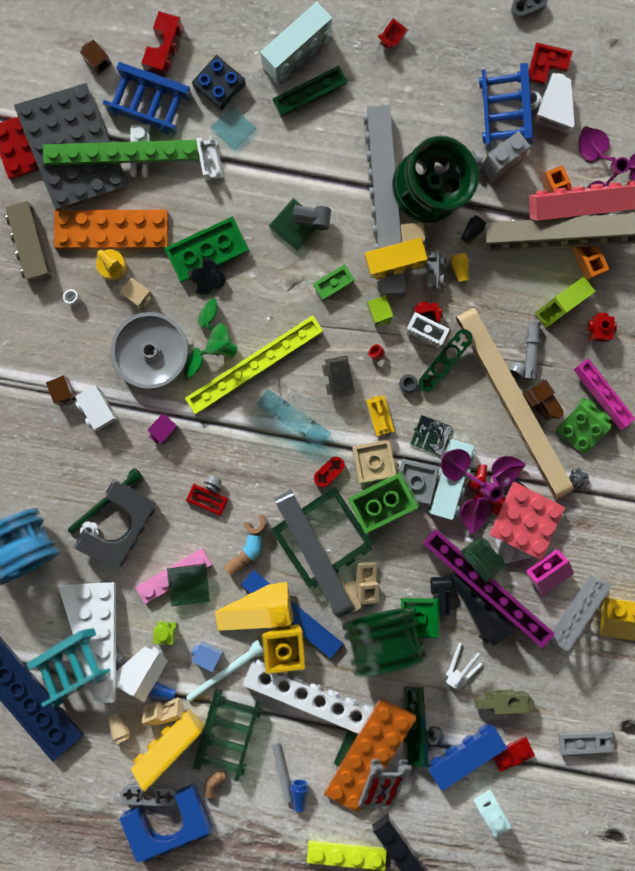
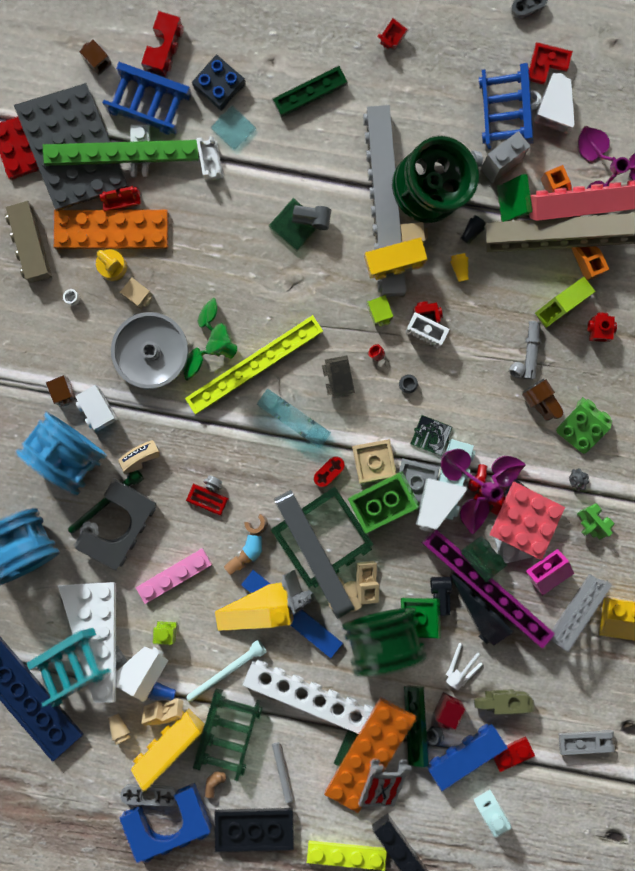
(60, 453): none -> dark azure wheel
(127, 197): none -> red hinge
(133, 459): none -> tan slope
(162, 429): magenta brick -> none
(188, 584): clear green tile -> none
(204, 276): black plate -> none
(206, 656): medium blue brick -> none
(218, 242): green plate -> none
(254, 829): none -> black plate
(283, 649): yellow slope -> none
(296, 598): none -> light grey hinge
(297, 43): light aqua brick -> none
(299, 793): blue cone -> none
(333, 282): bright green plate -> none
(380, 415): yellow hinge -> none
(436, 262): light grey hinge -> none
(437, 502): none -> white slope
(443, 358): dark green beam -> none
(449, 711): none -> dark red brick
(514, 198): none -> green tile
(515, 405): tan beam -> none
(593, 524): none -> bright green hips
(604, 394): dark pink plate -> none

